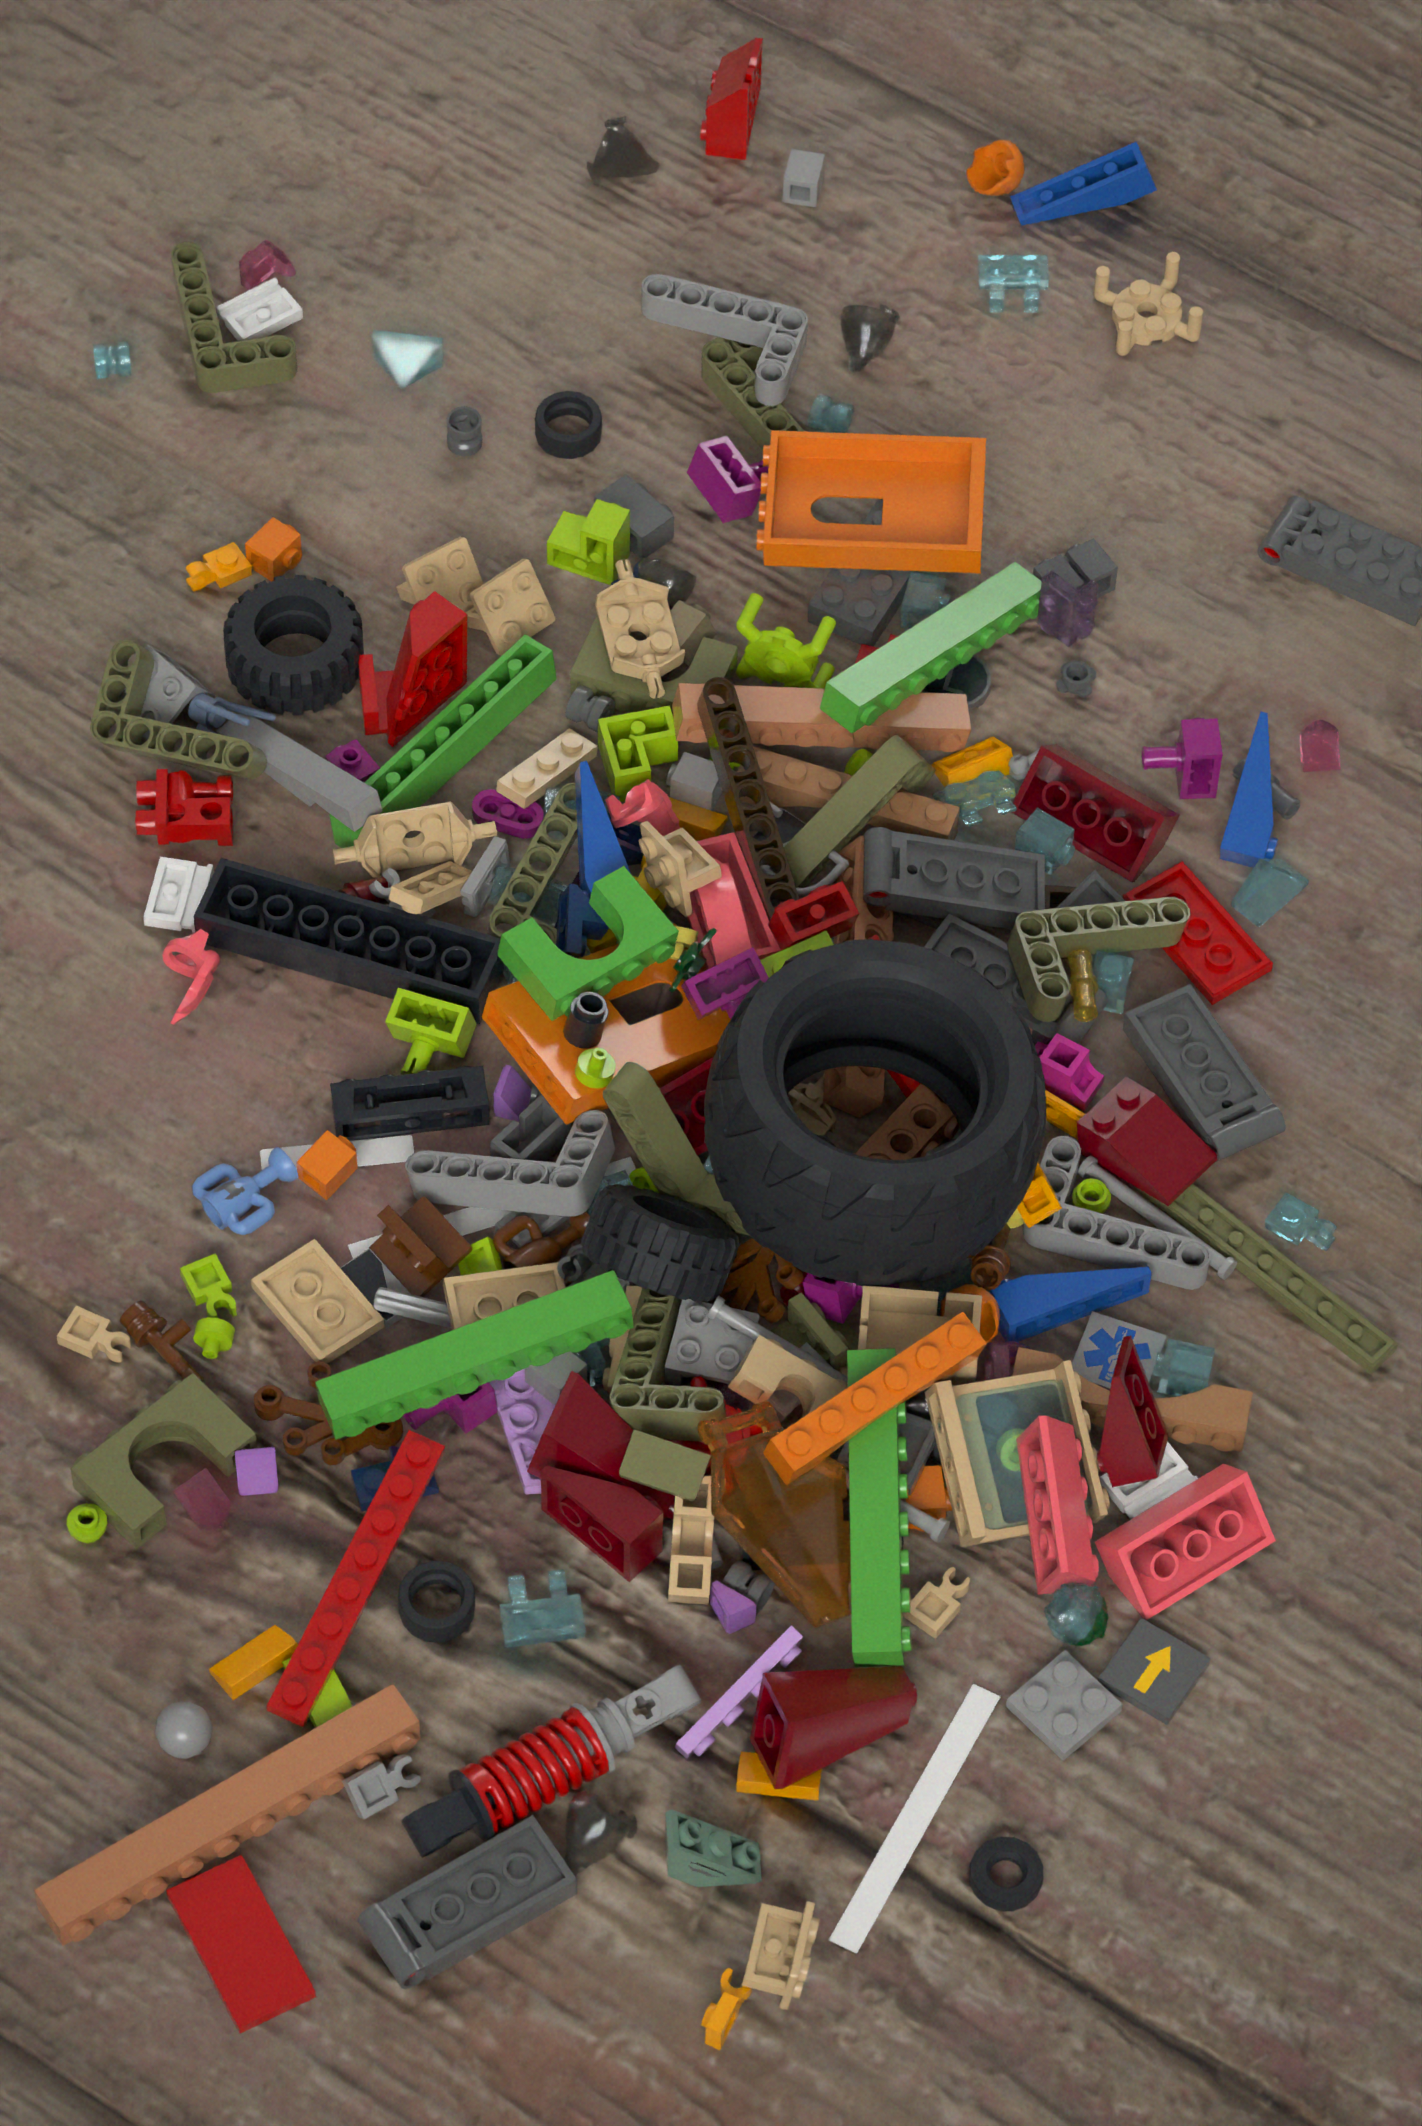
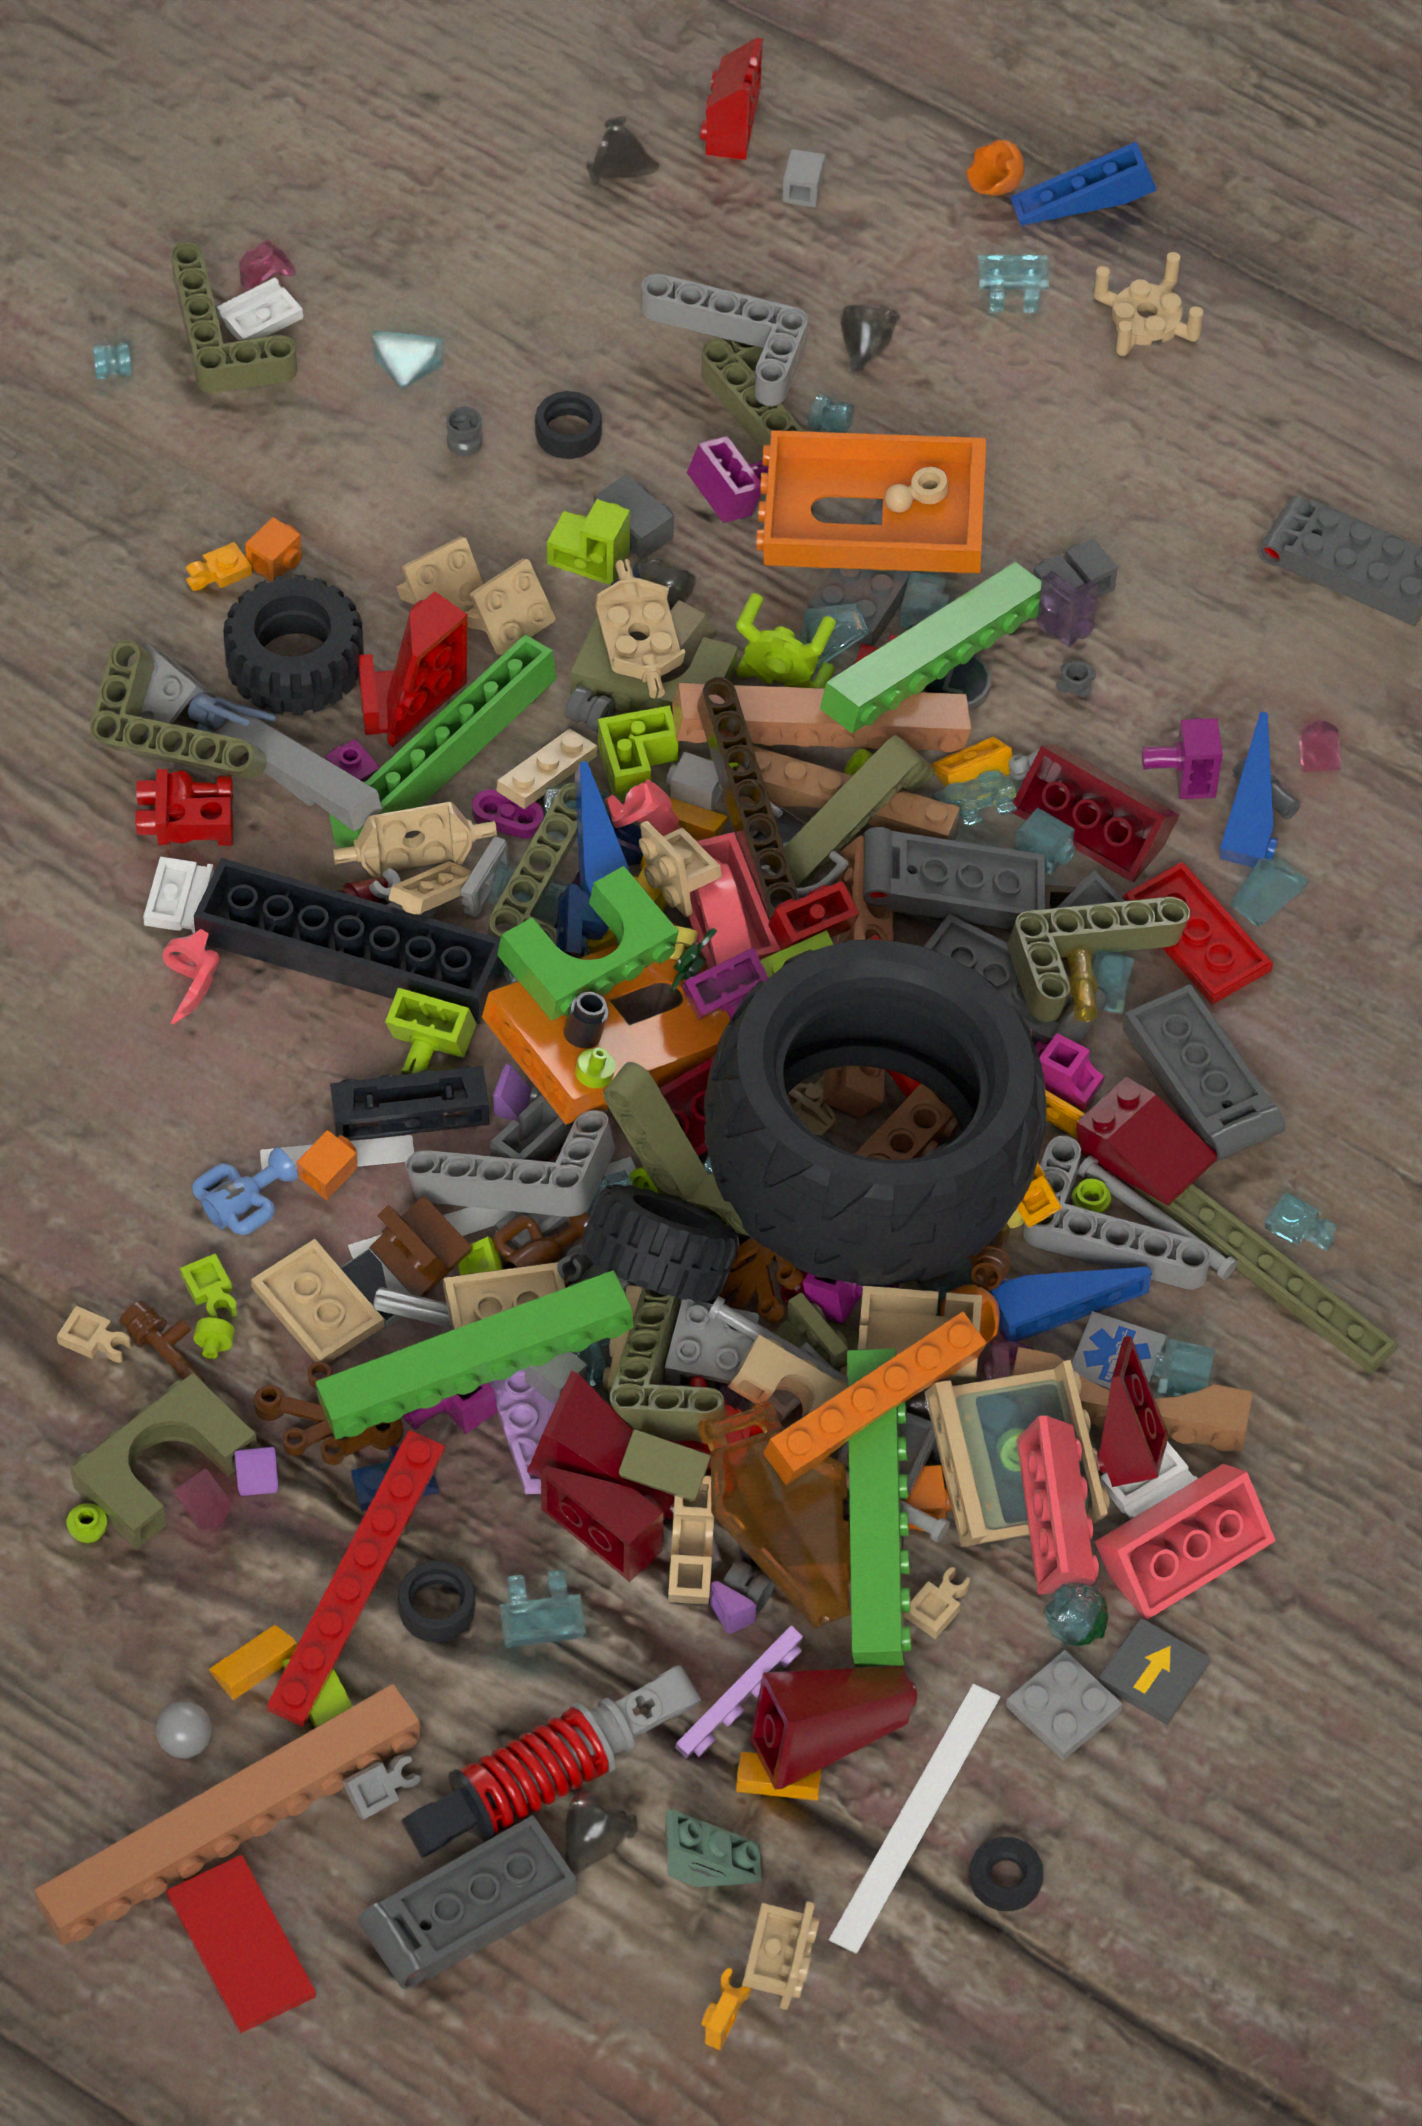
(848, 629): none -> clear light blue slope
(927, 487): none -> tan plate

